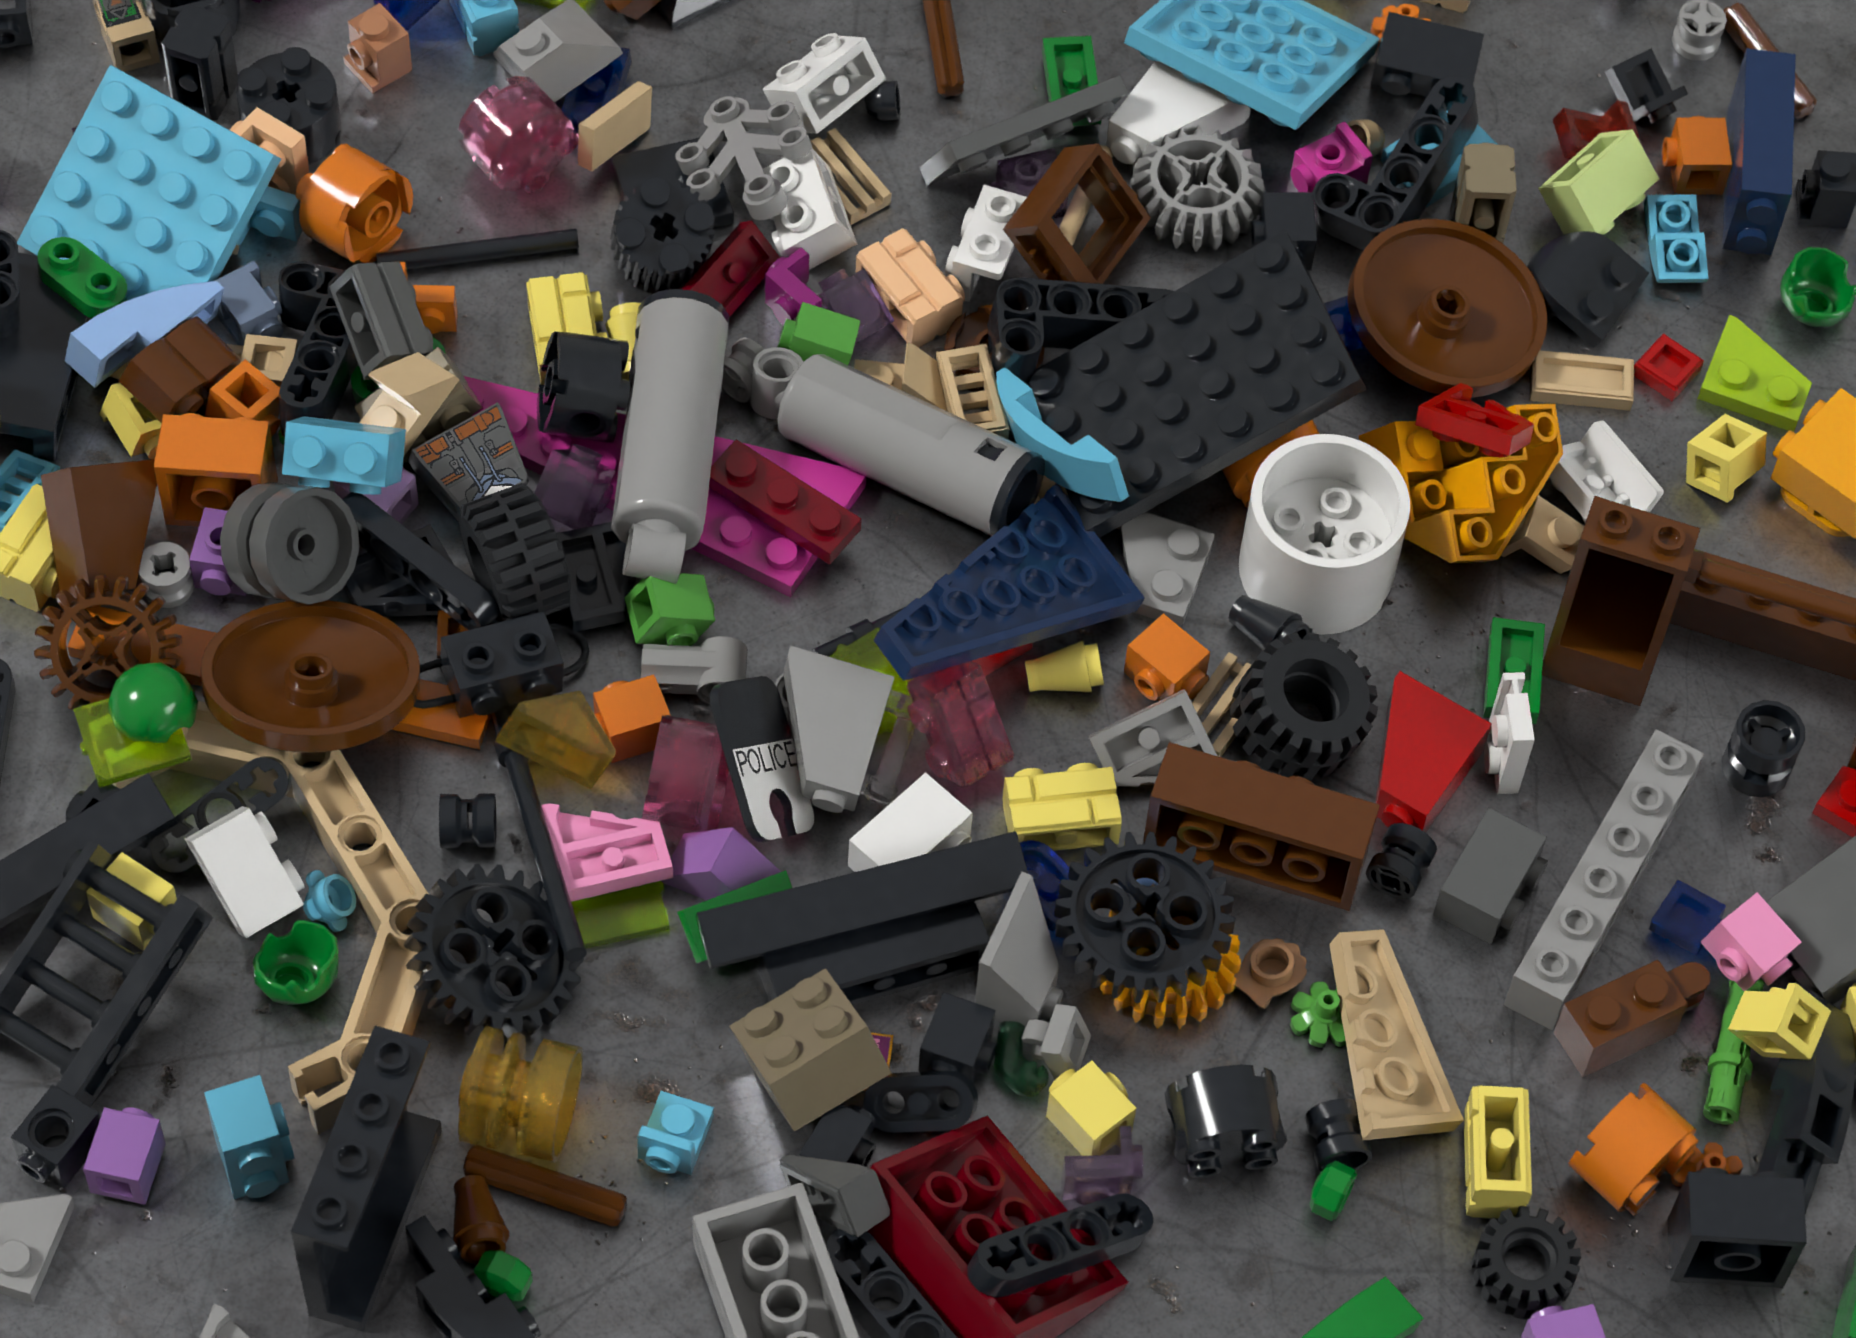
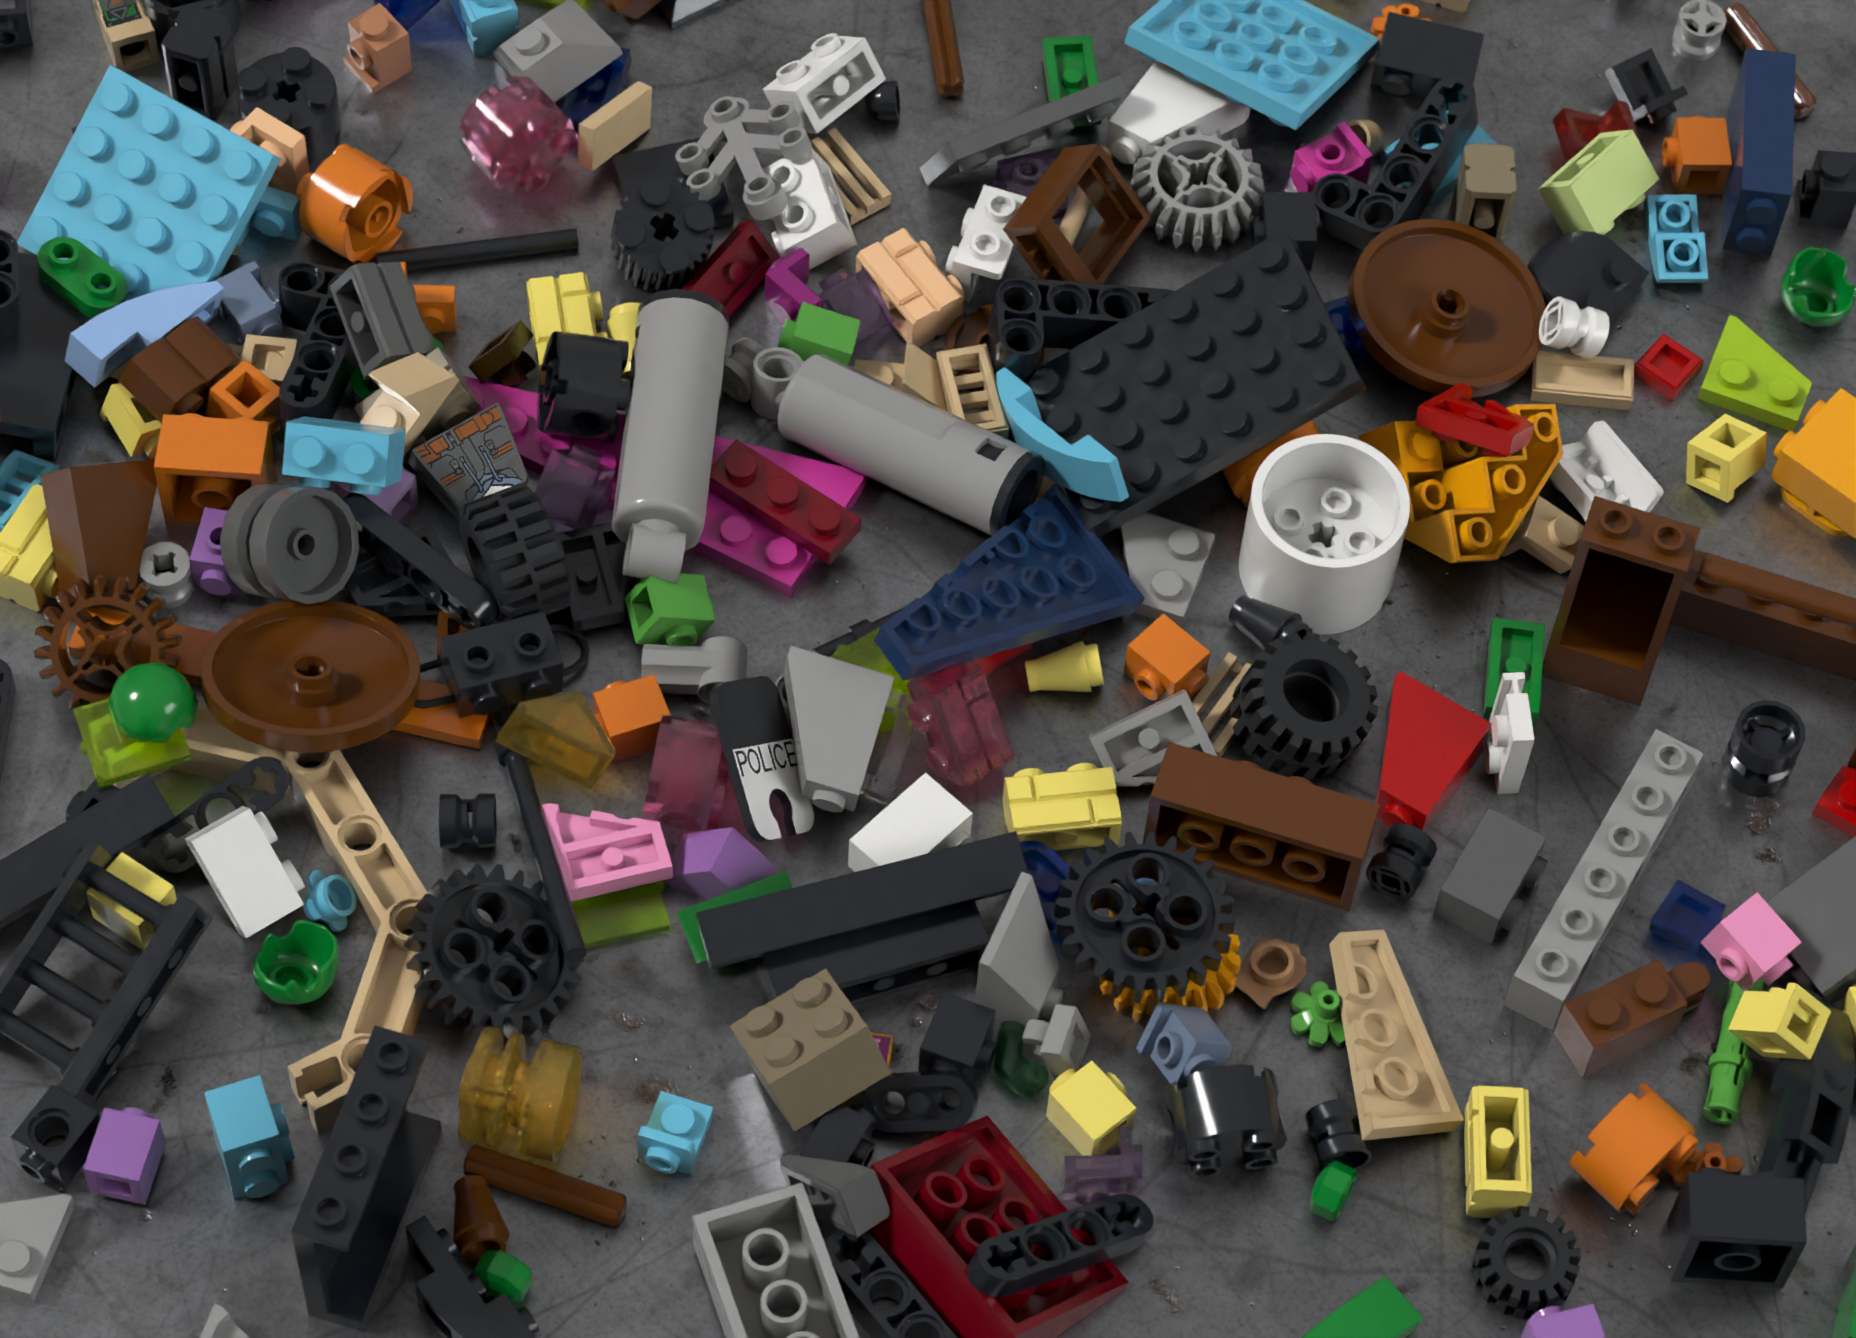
(506, 357): none -> dark brown tile
(1183, 1042): none -> sand blue brick
(1569, 326): none -> white wheel

